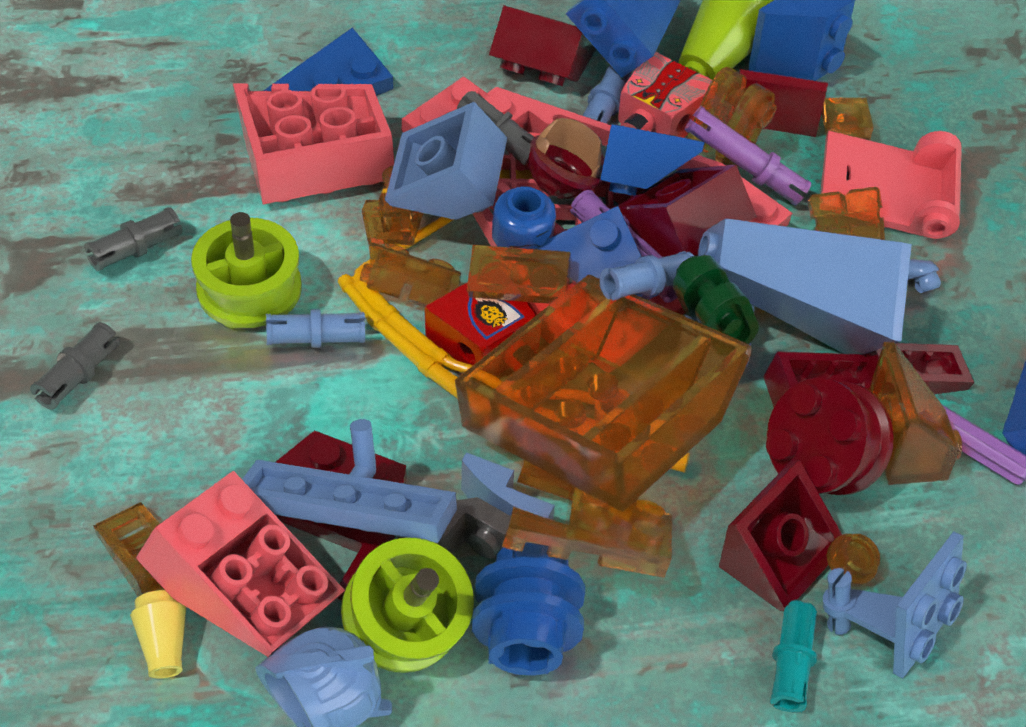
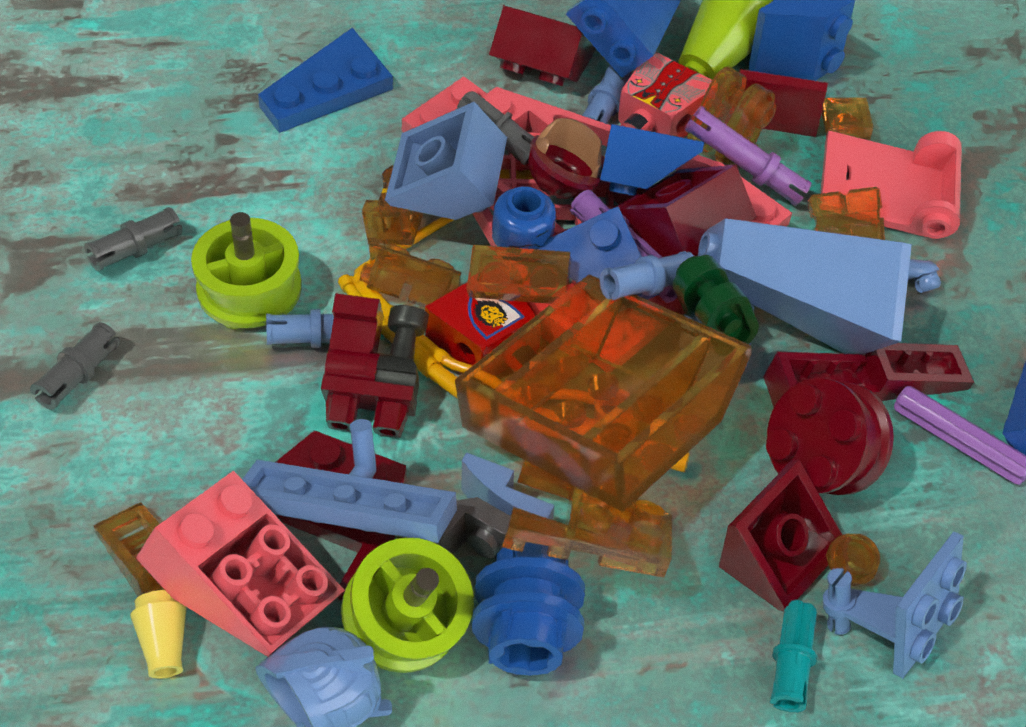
(313, 138): coral wedge -> none
(367, 379): none -> dark red hips
(923, 436): clear orange slope -> none

